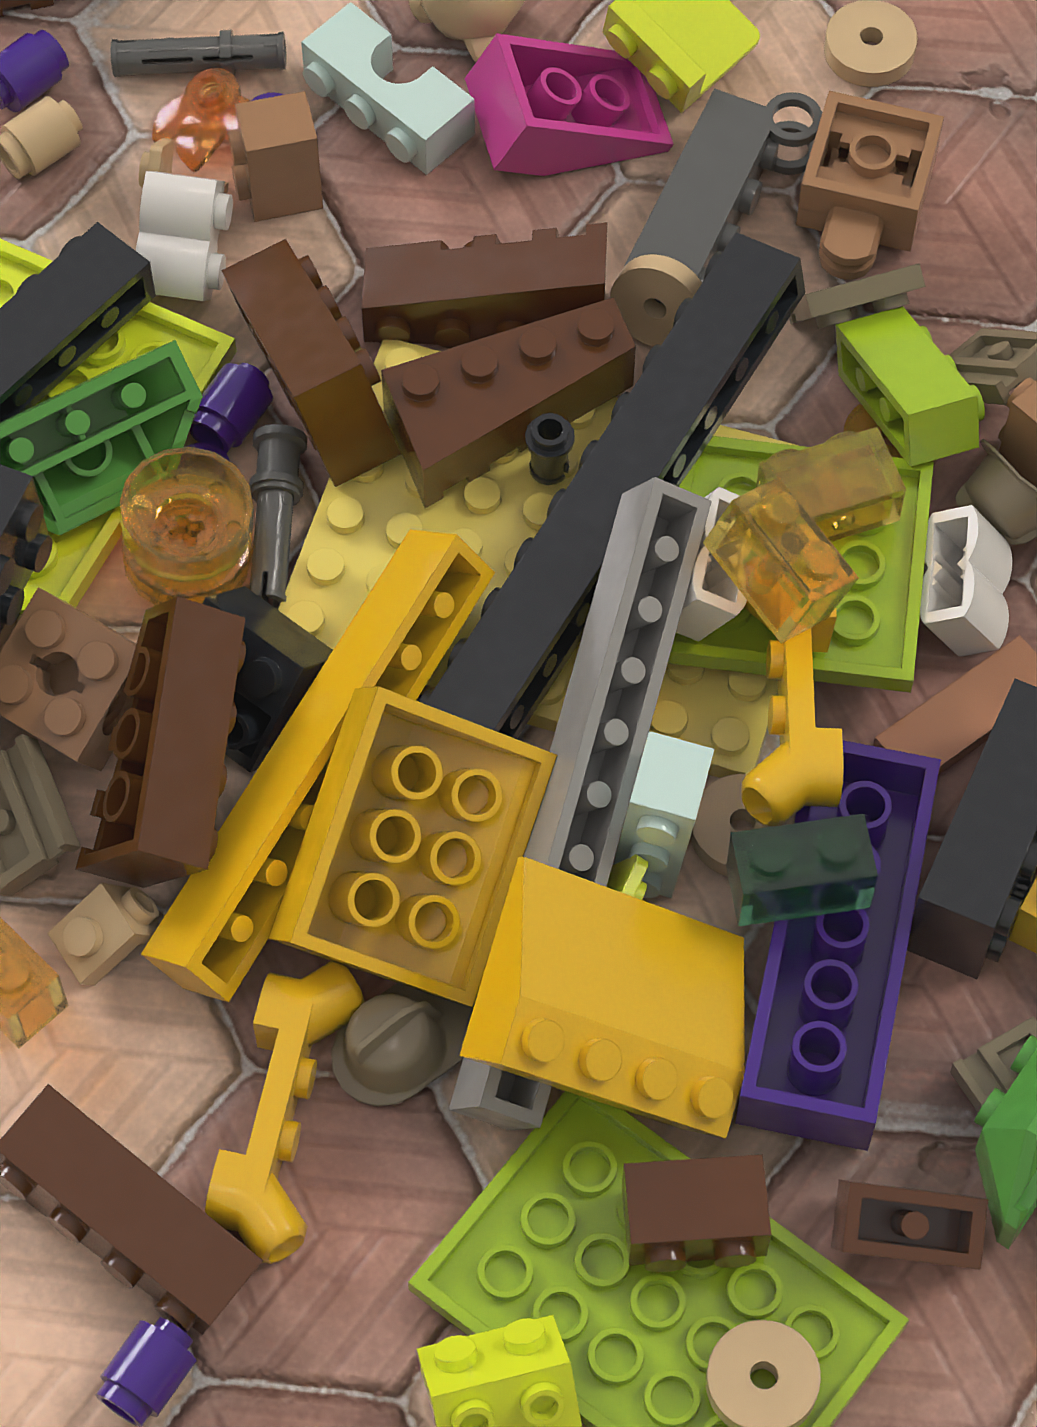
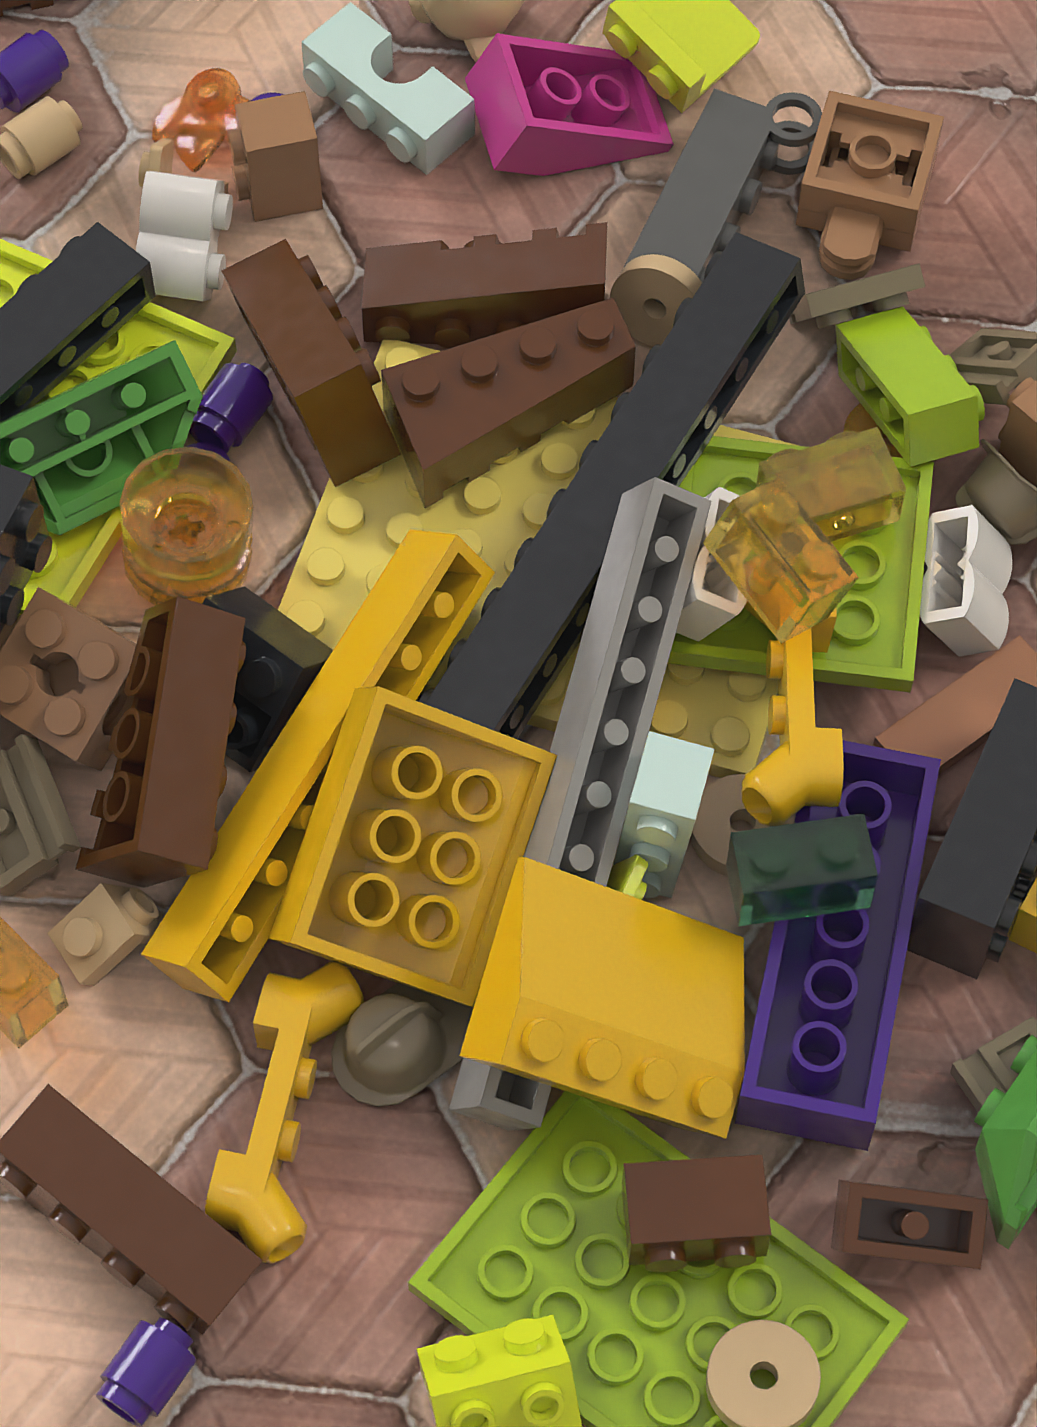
(199, 54): dark grey pin -> none
(276, 491): dark grey pin -> none
(549, 442): black pin -> none
(865, 63): tan piece -> none

